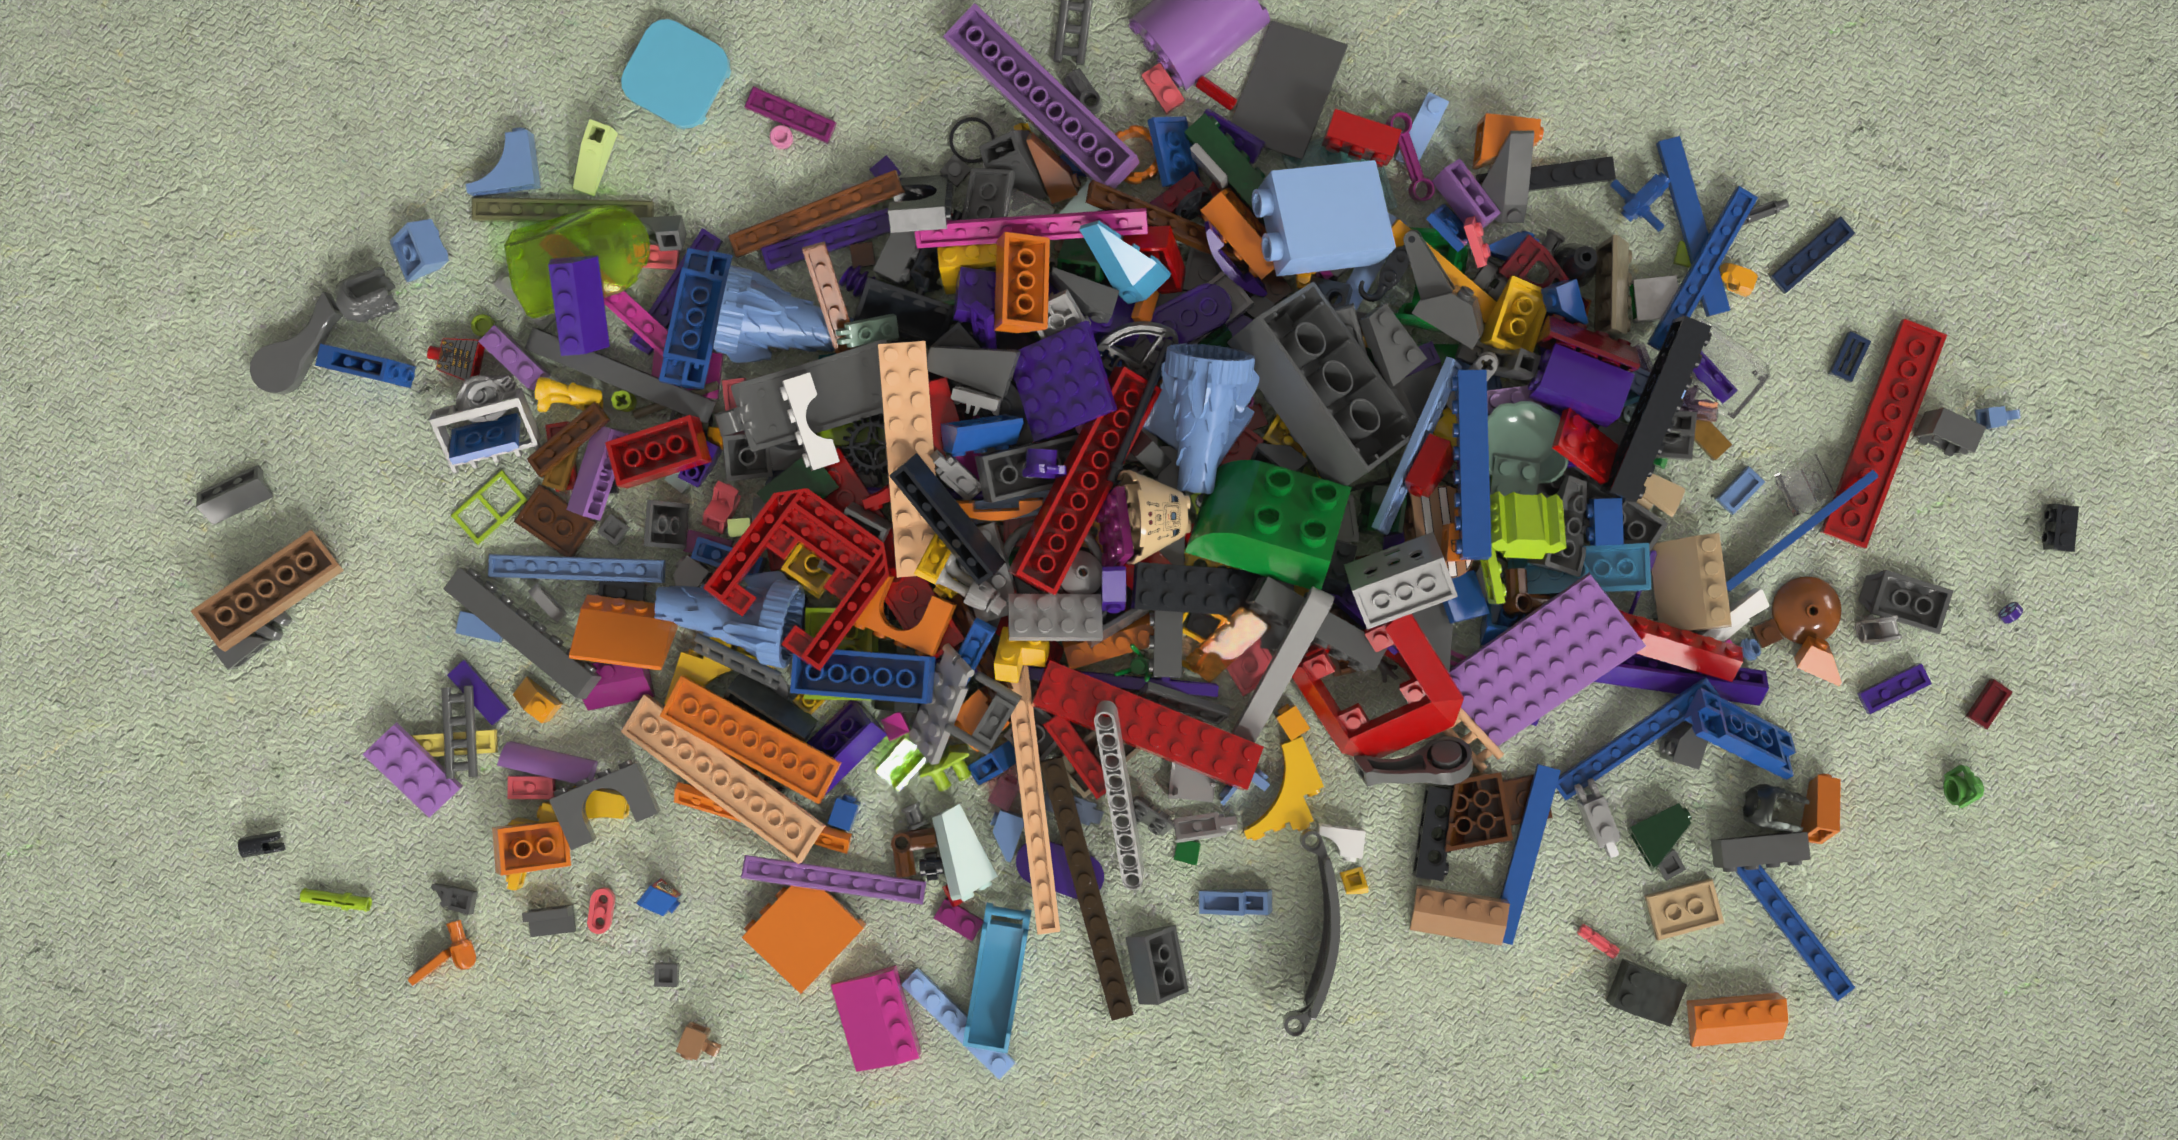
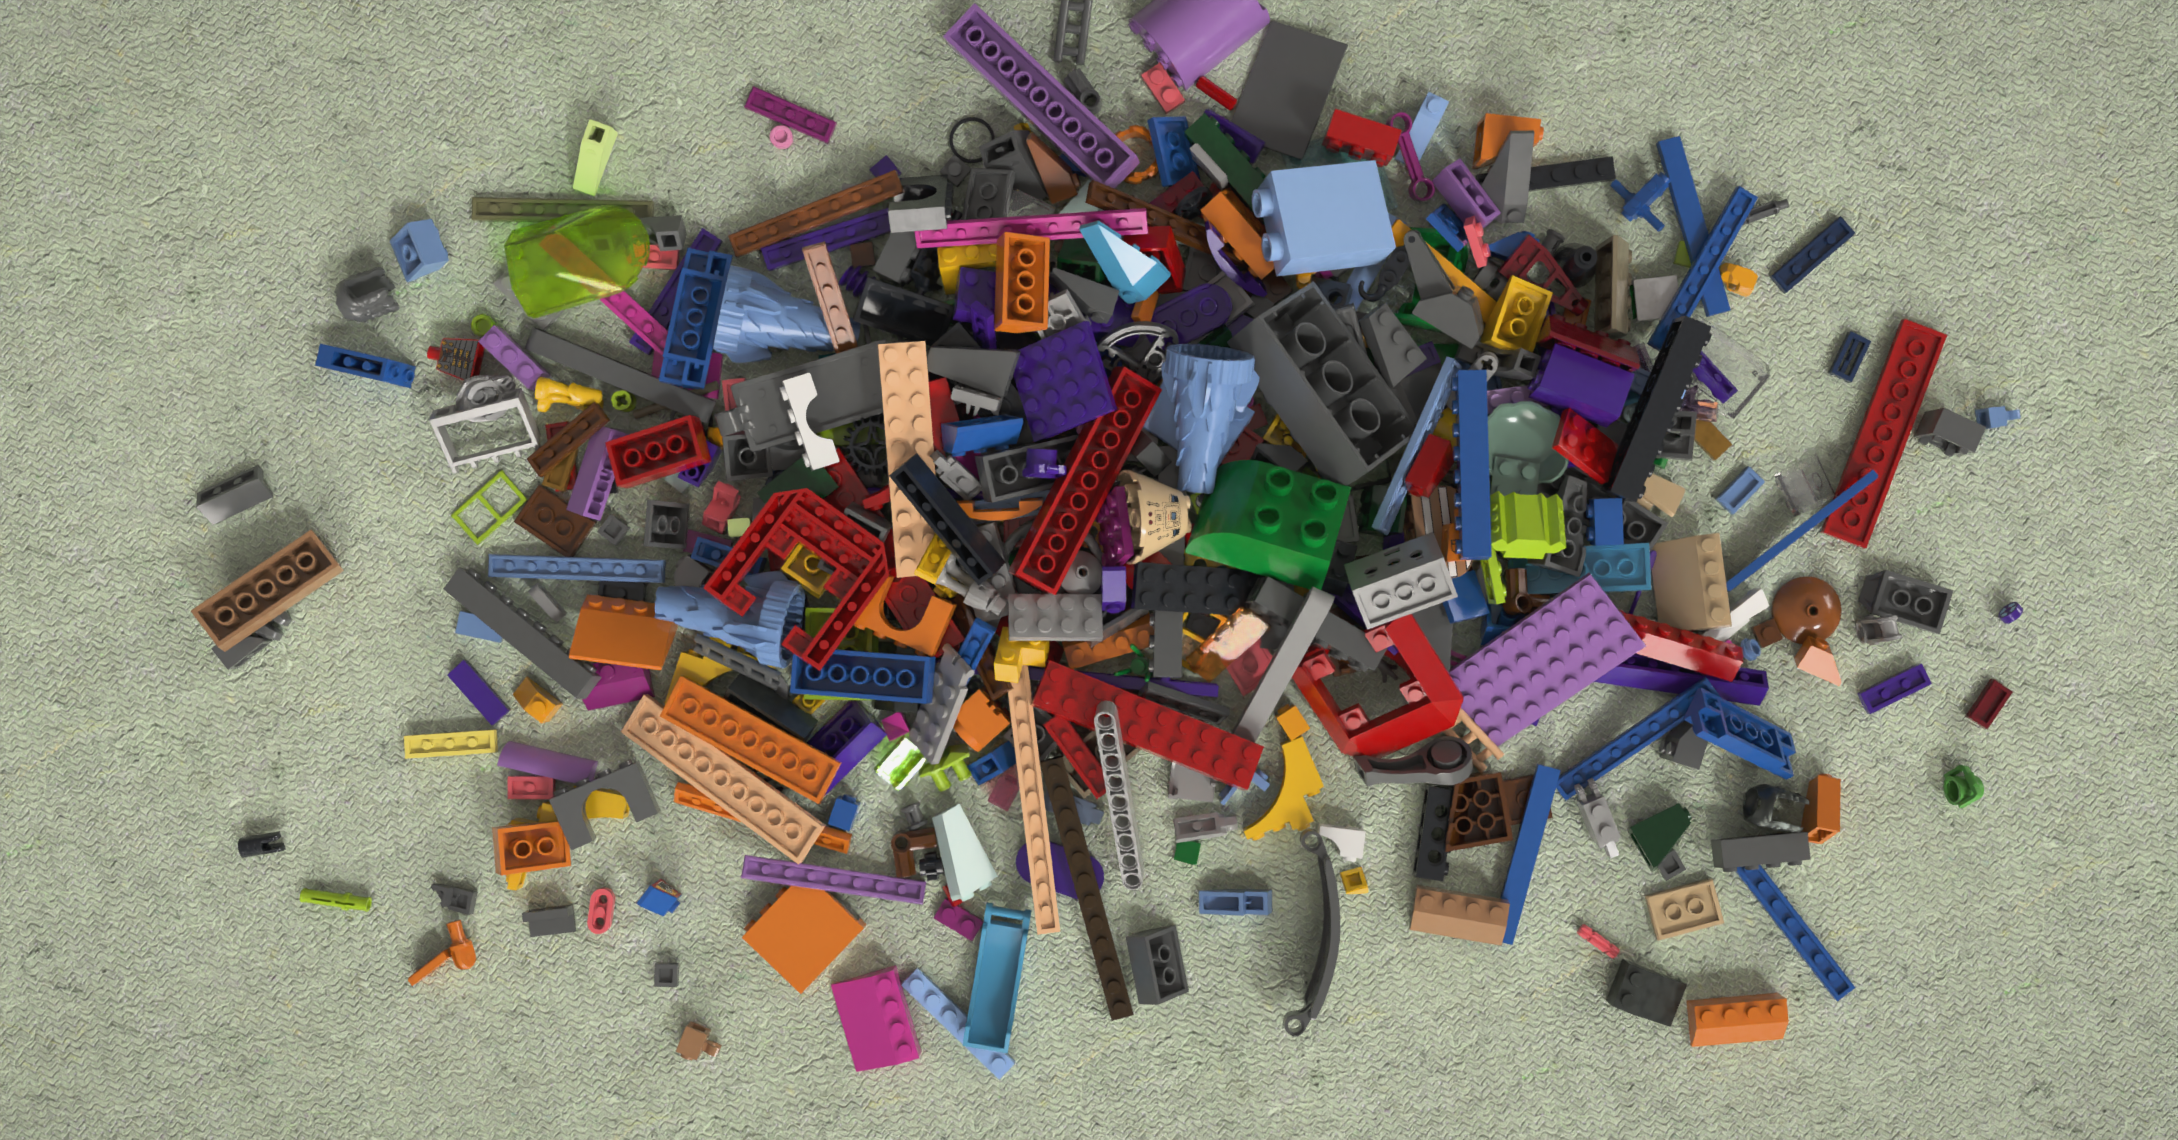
(283, 365): dark grey animal -> none
(412, 769): medium lavender plate -> none
(448, 723): dark grey bar -> none
(484, 439): blue plate -> none
(514, 171): medium blue arch -> none
(579, 304): dark purple slope -> none
(675, 73): medium azure tile -> none
(868, 330): sand green hinge -> none
(993, 719): dark grey plate -> none
(1007, 831): medium blue slope -> none
(1117, 465): black bar -> none
(1157, 822): dark grey hinge -> none
(1565, 300): blue slope -> none
(2060, 527): black bracket -> none

